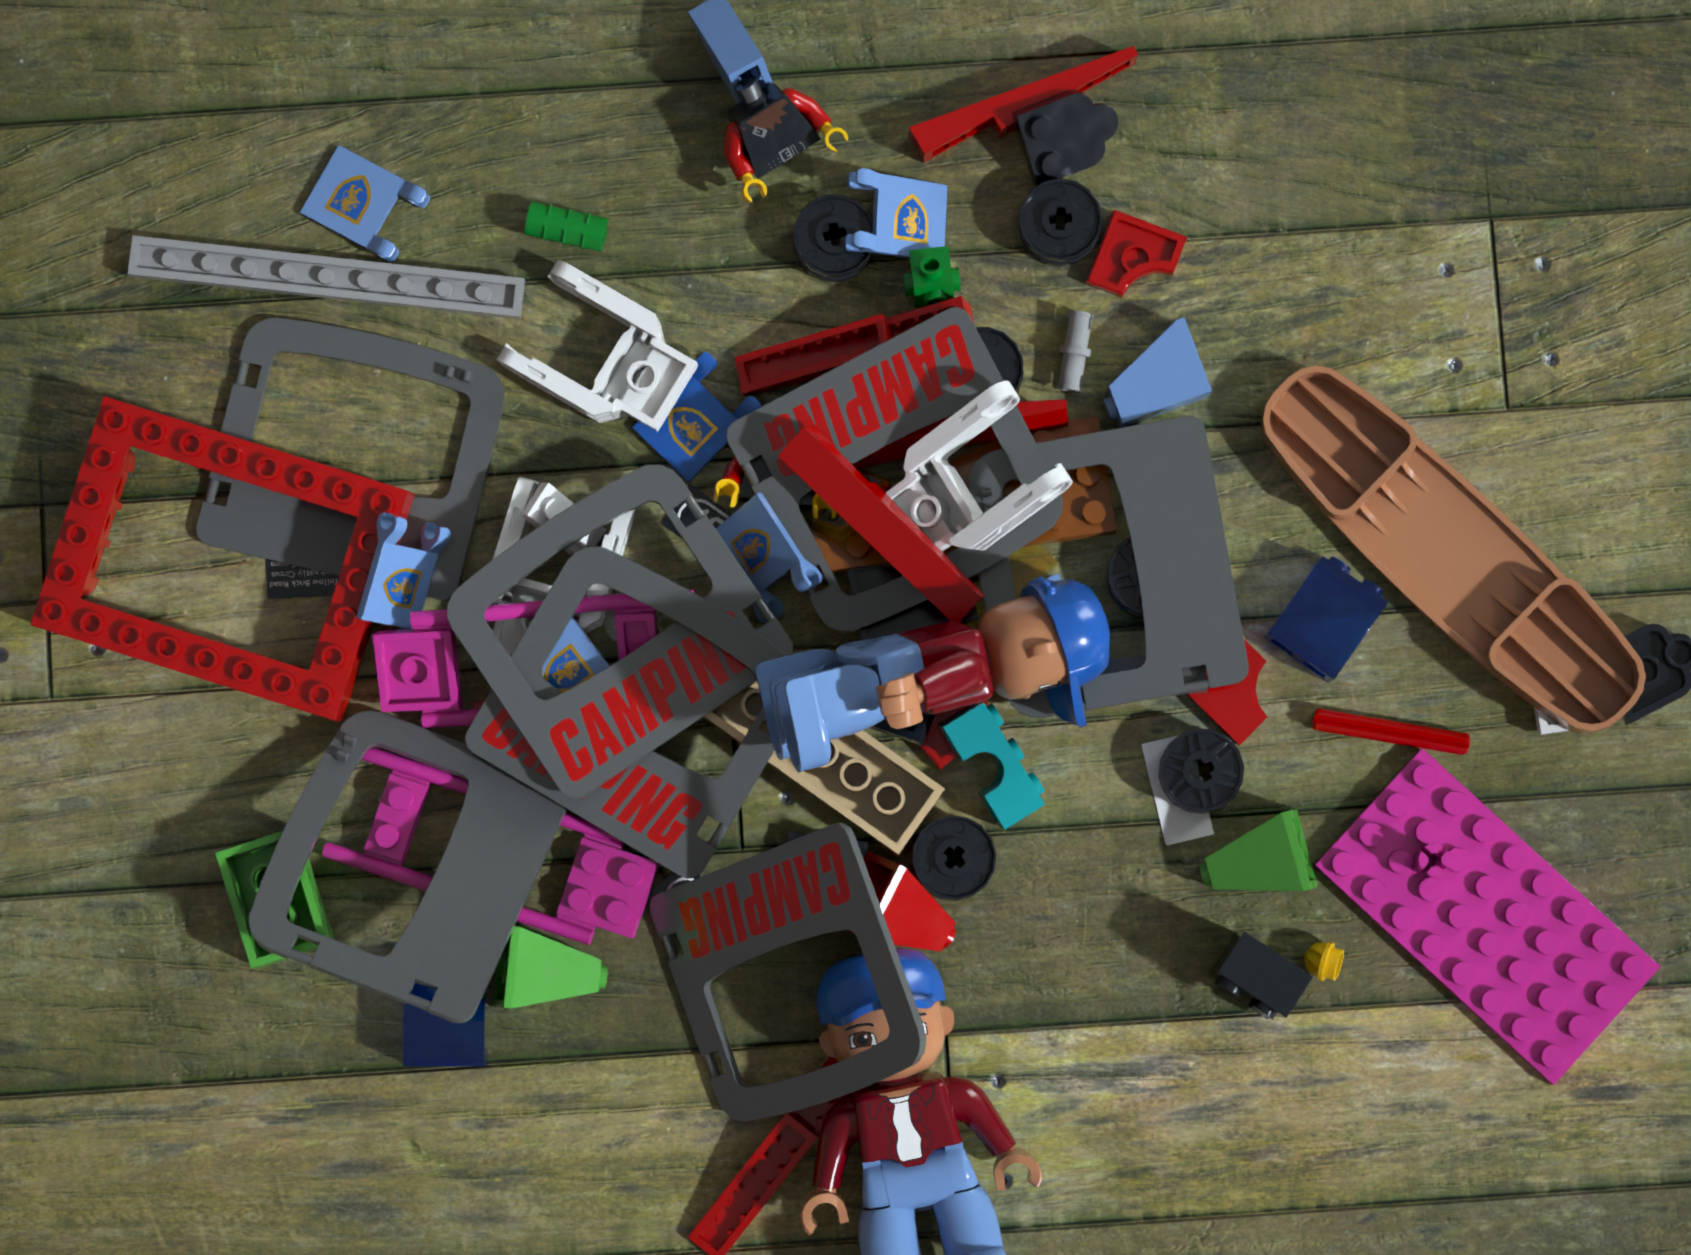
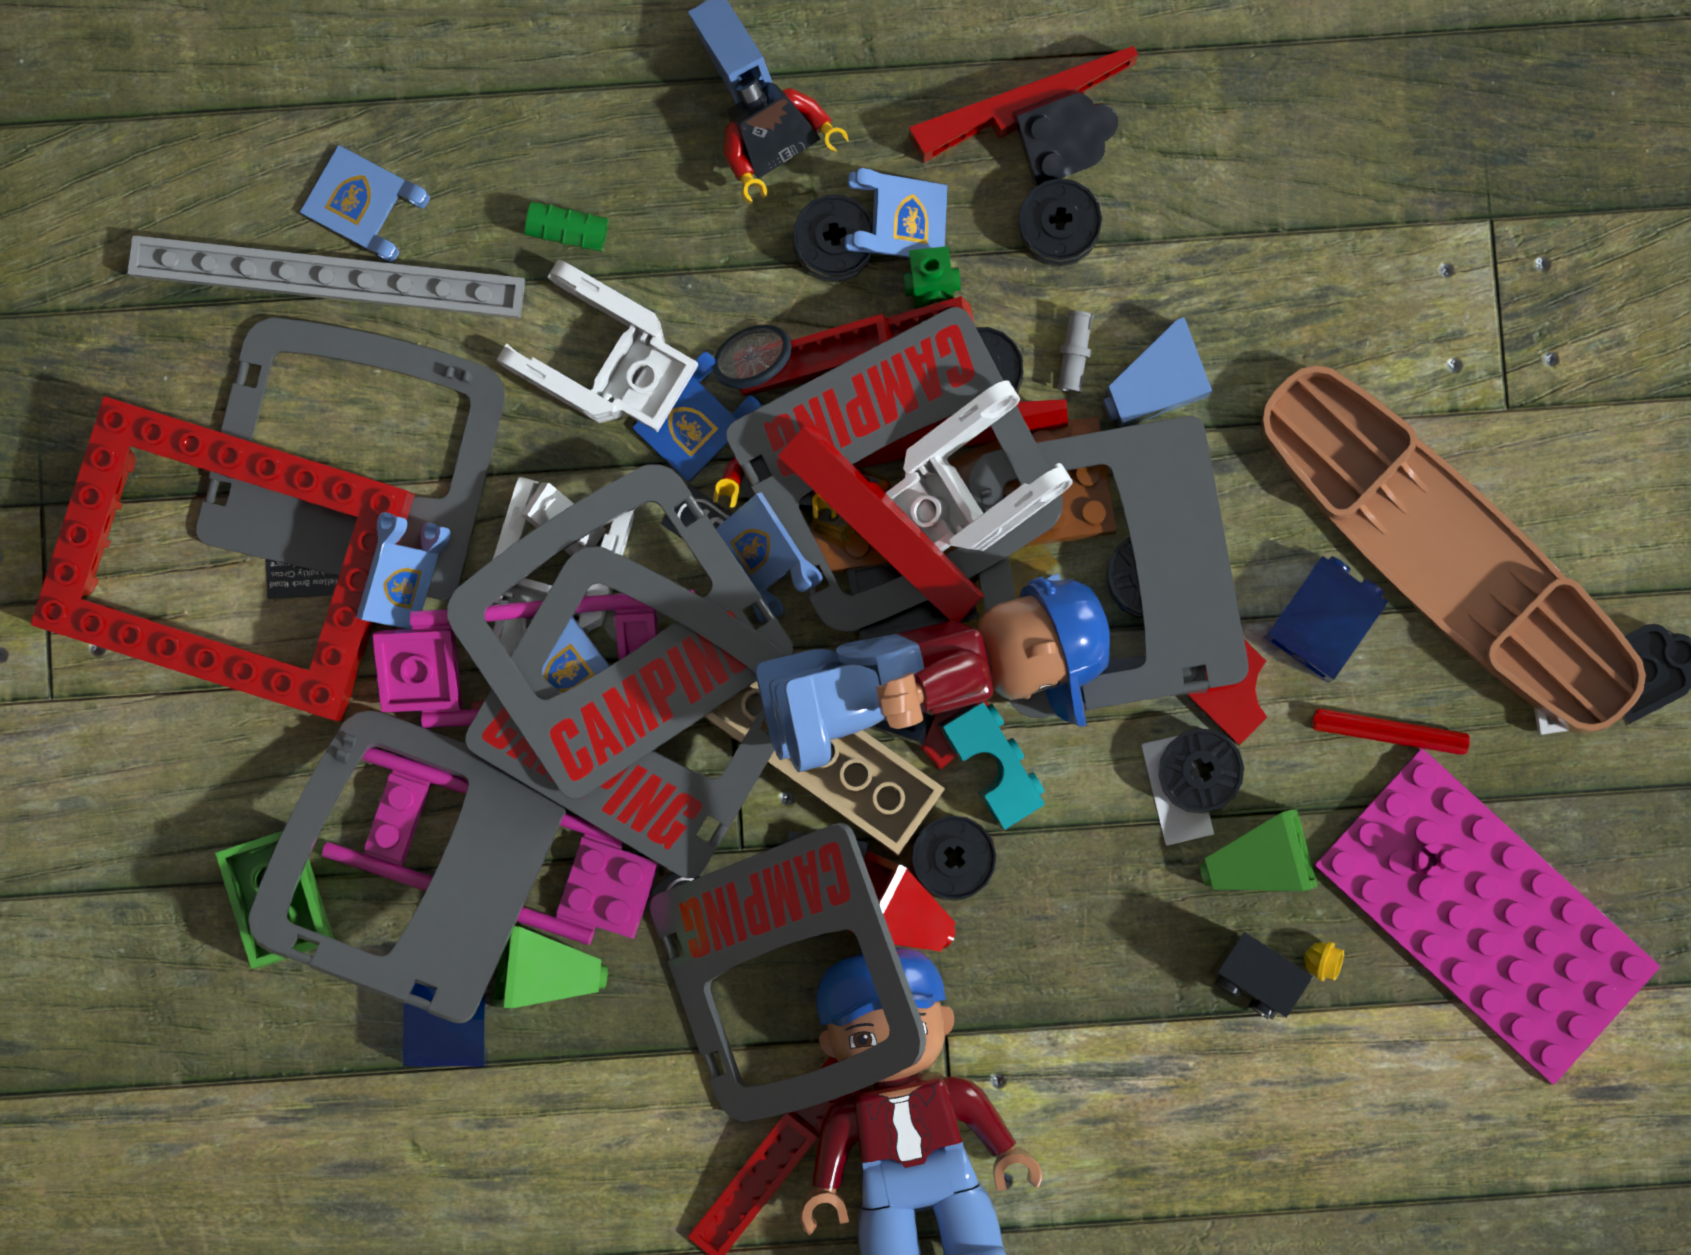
(752, 356): none -> clear wheel
(1131, 251): red tile -> none

